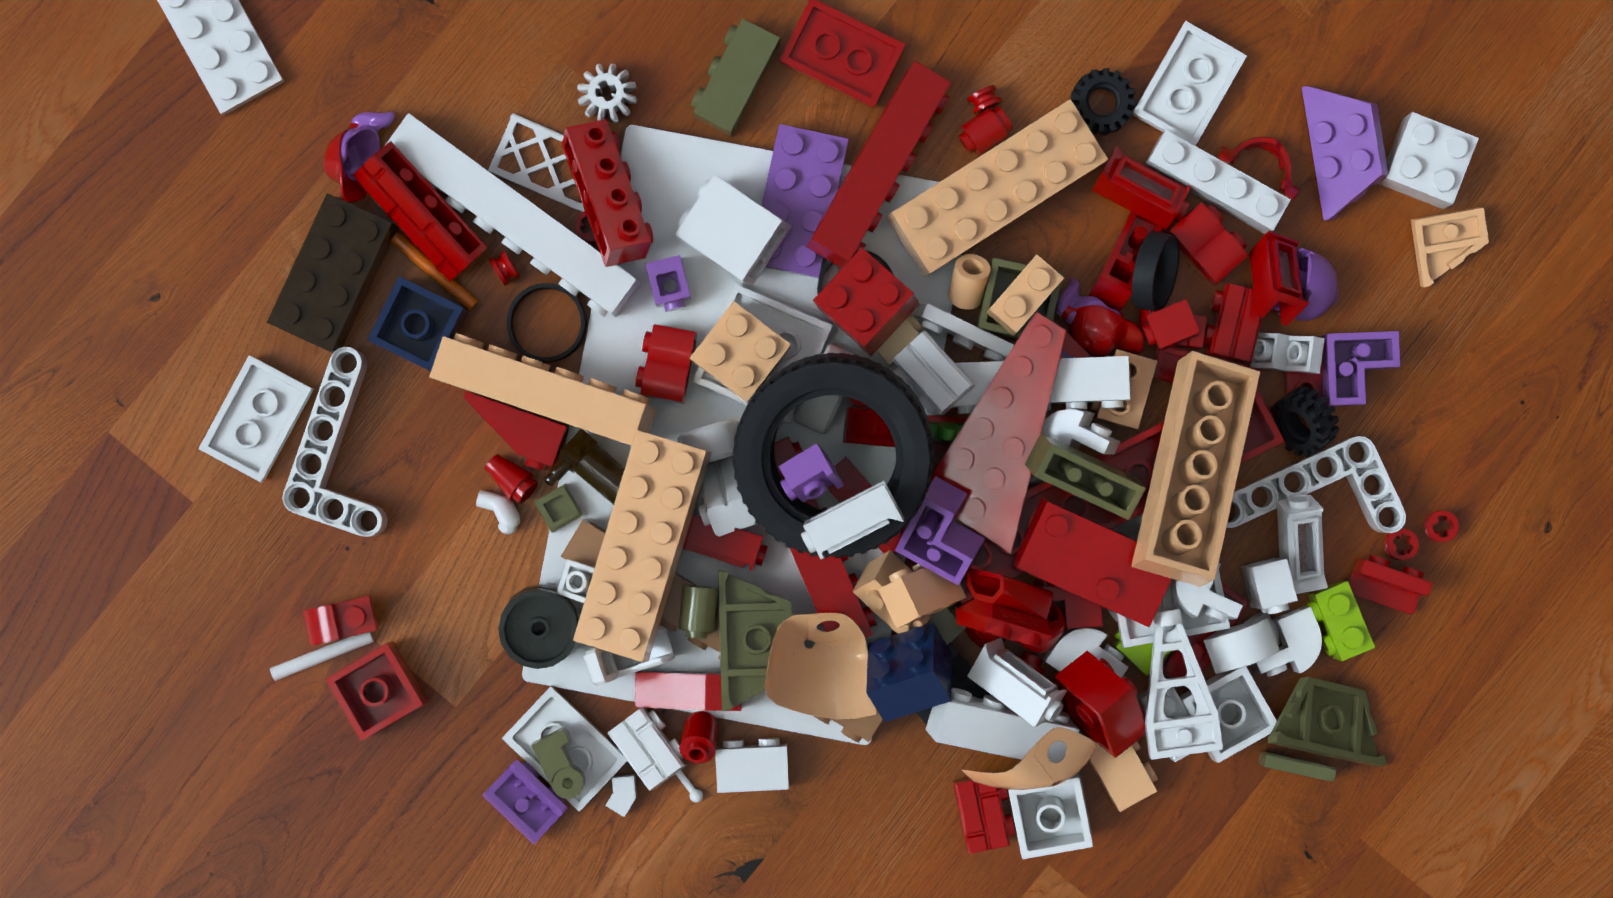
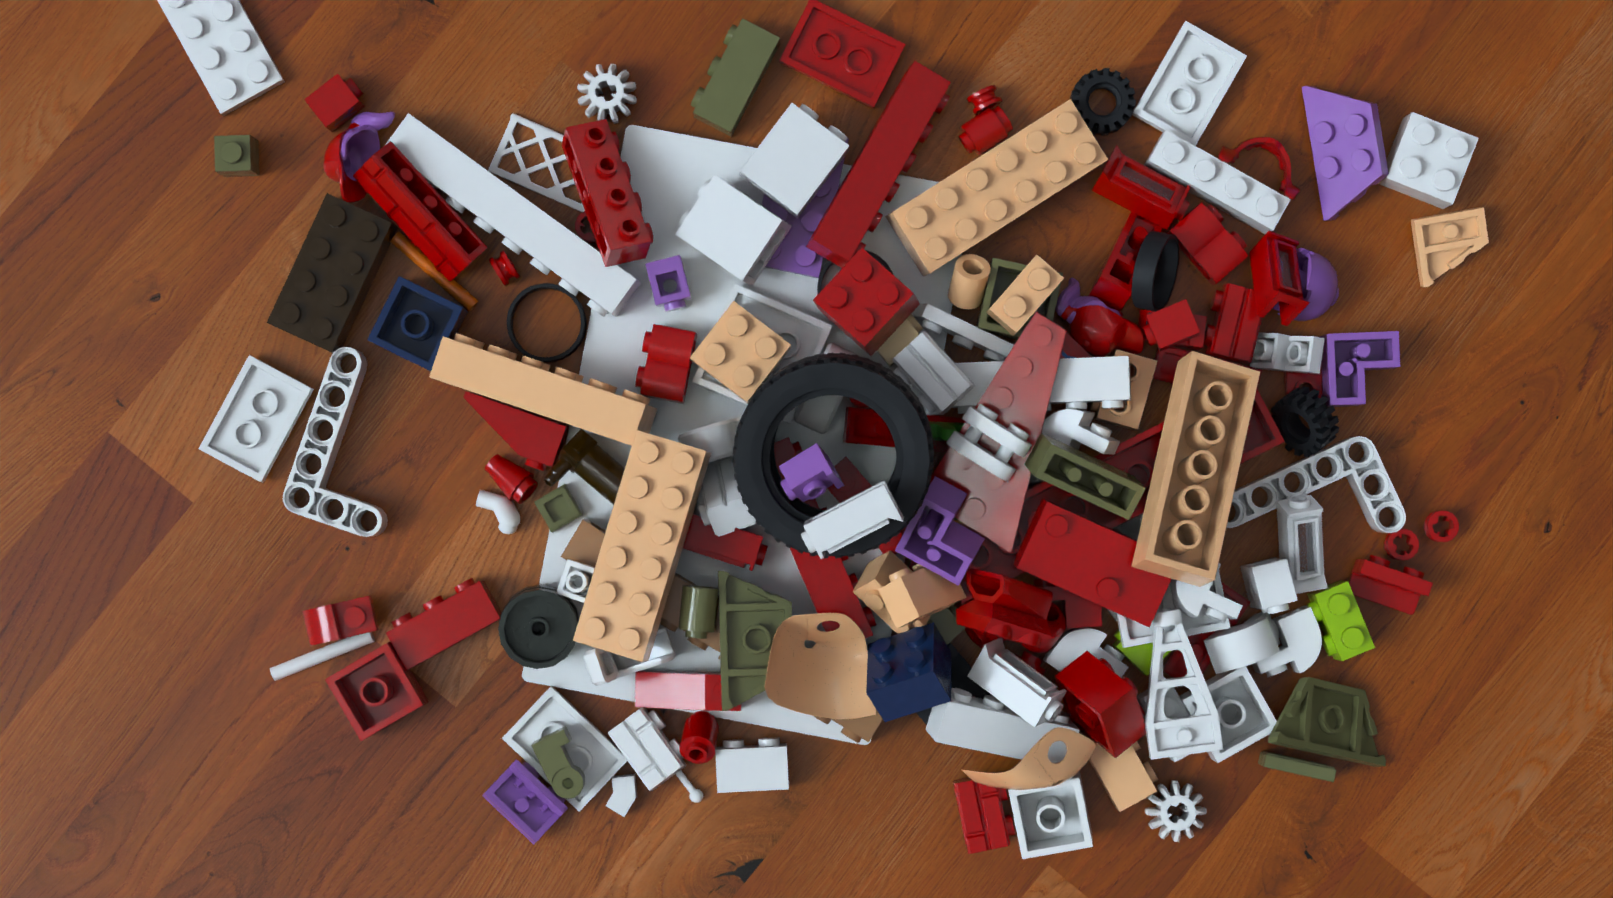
(236, 155): none -> olive brick
(335, 101): none -> red brick
(443, 623): none -> red brick
(795, 159): none -> white brick
(1011, 439): none -> white brick
(1177, 823): none -> white gear

